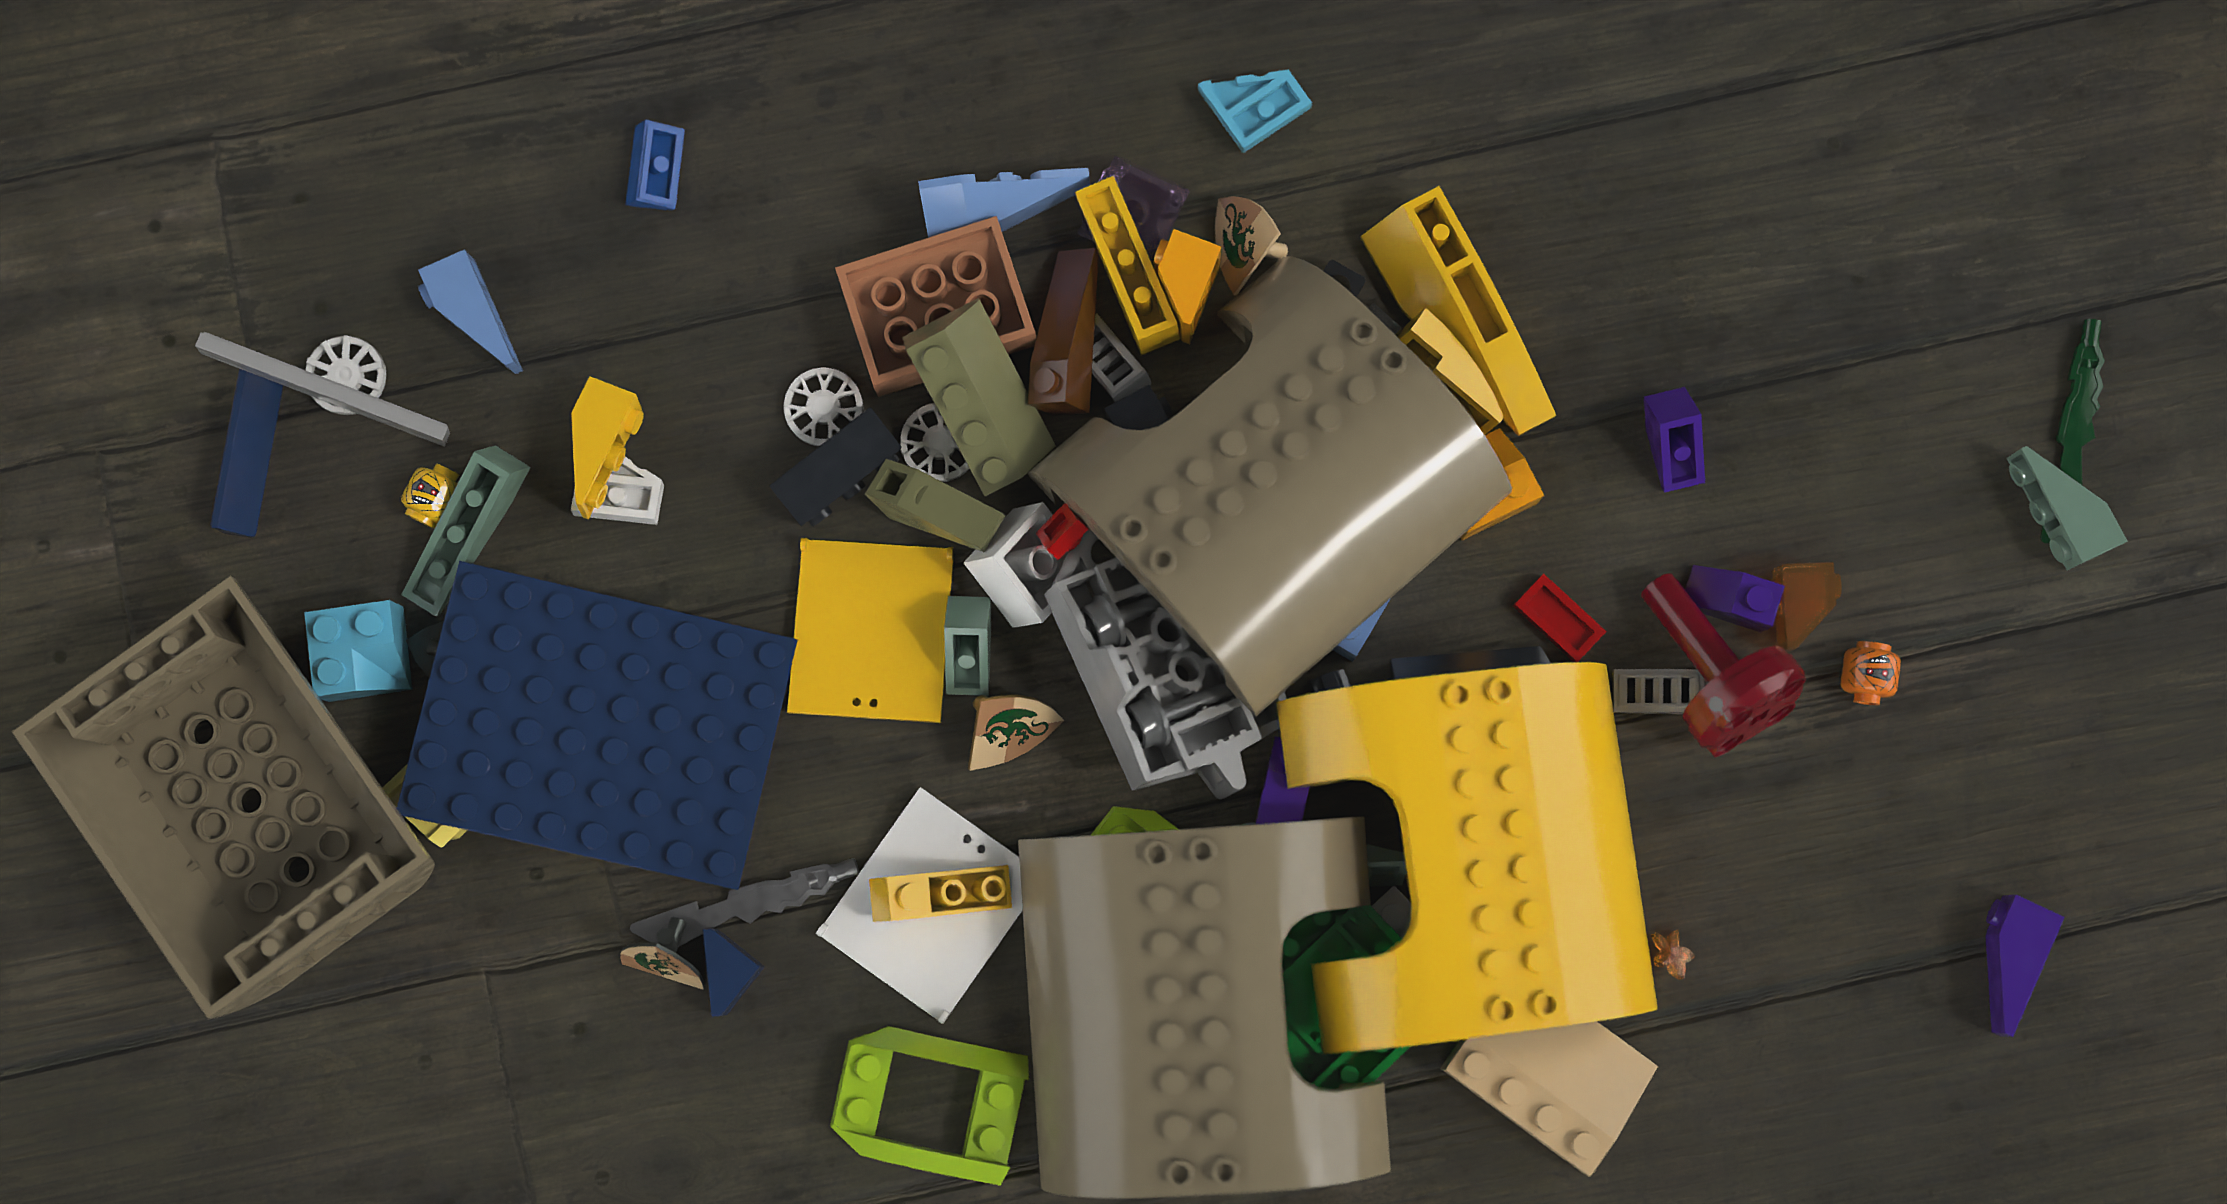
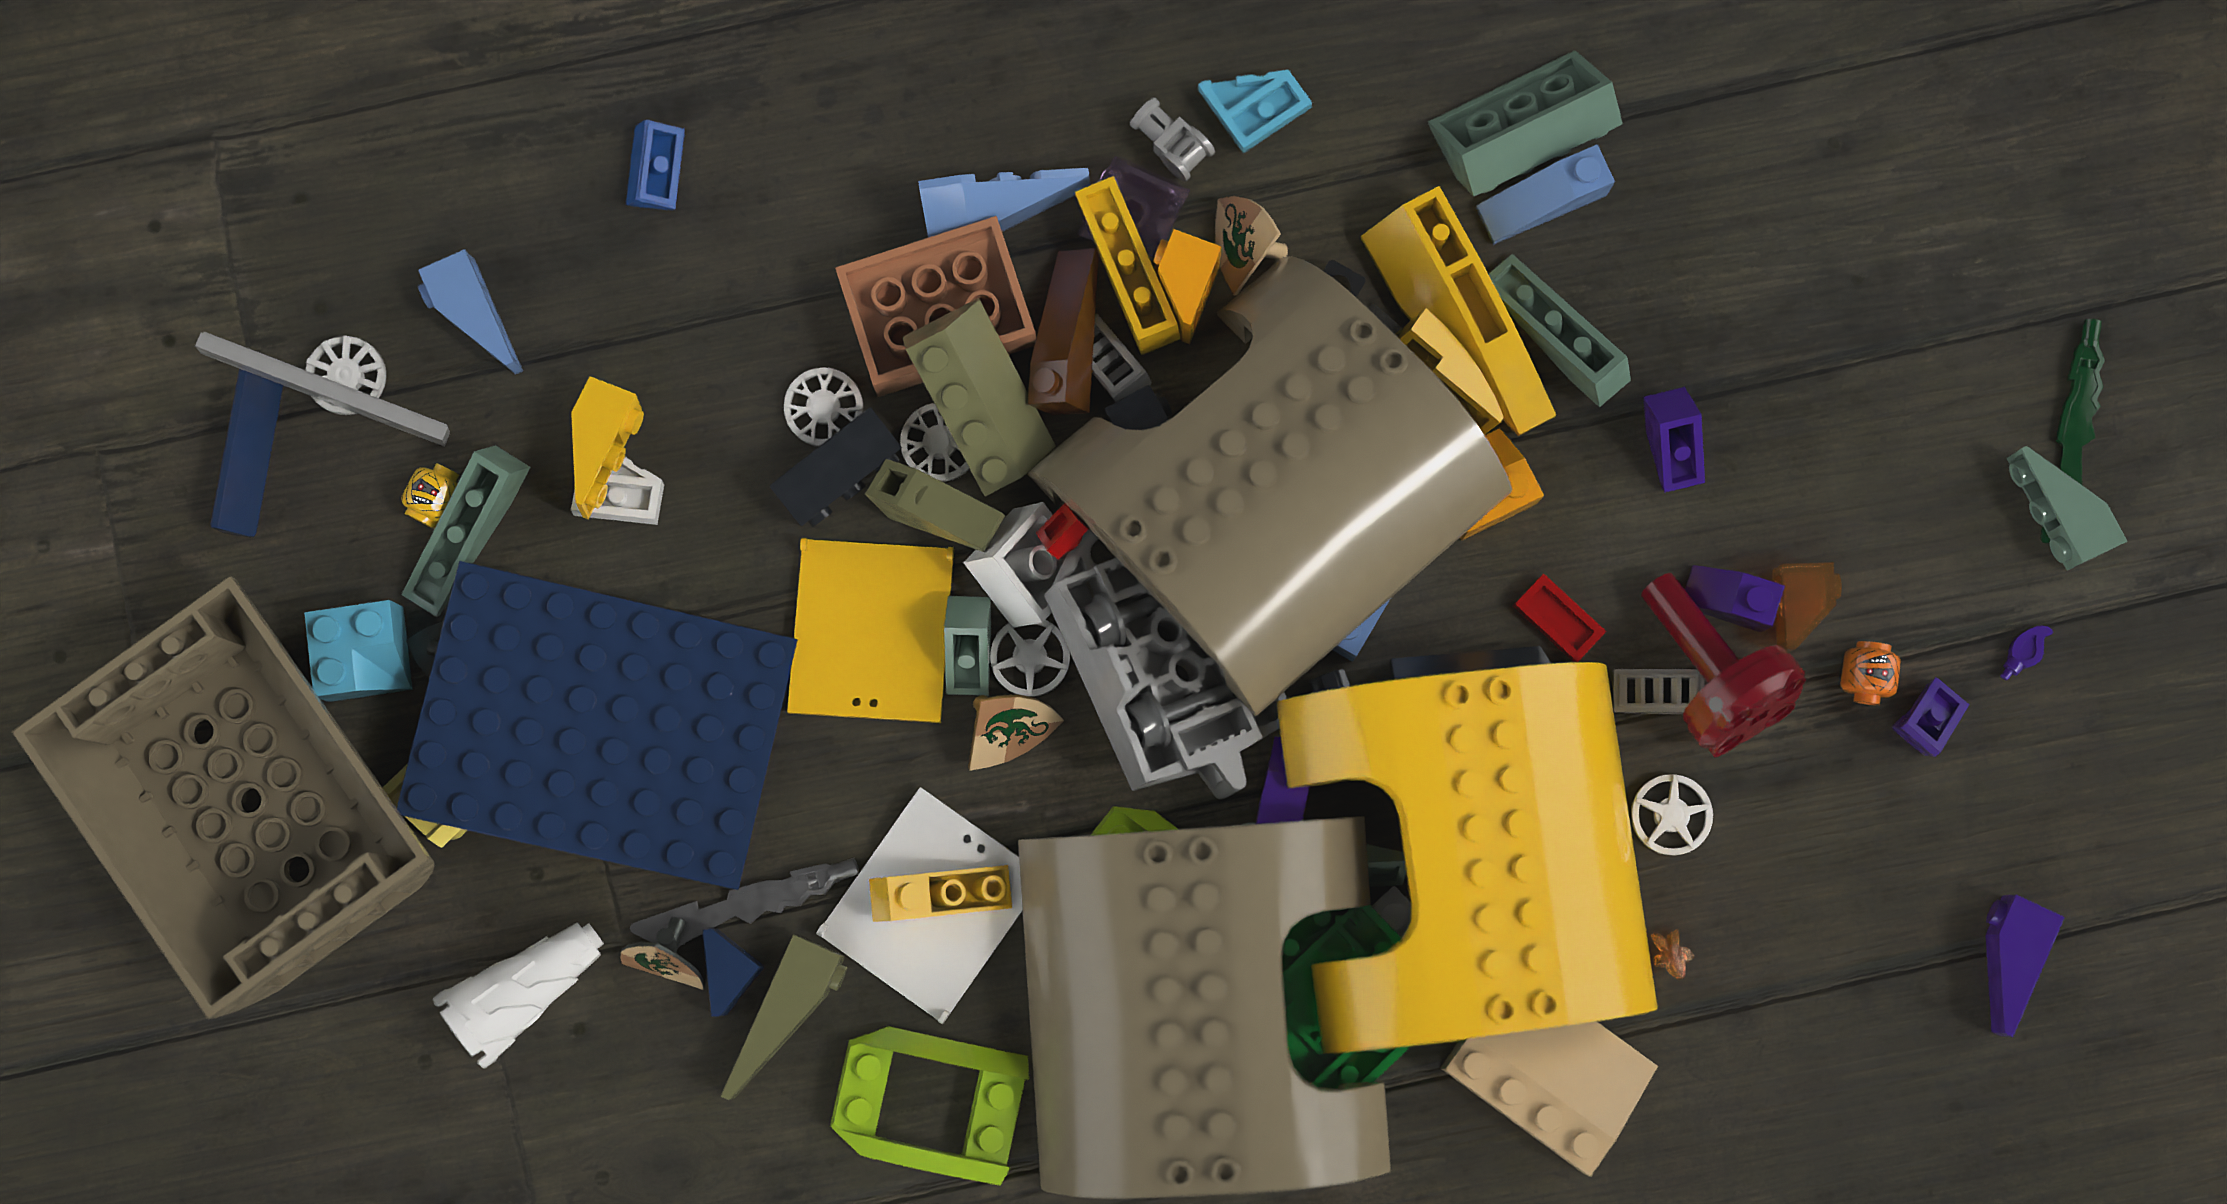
(513, 993): none -> white cone
(796, 991): none -> olive slope
(1030, 659): none -> white wheel
(1174, 142): none -> light grey connector
(1526, 122): none -> sand green slope
(1547, 194): none -> medium blue slope
(1561, 332): none -> sand green slope
(1672, 814): none -> white wheel
(1931, 718): none -> dark purple slope
(2025, 650): none -> dark purple piece

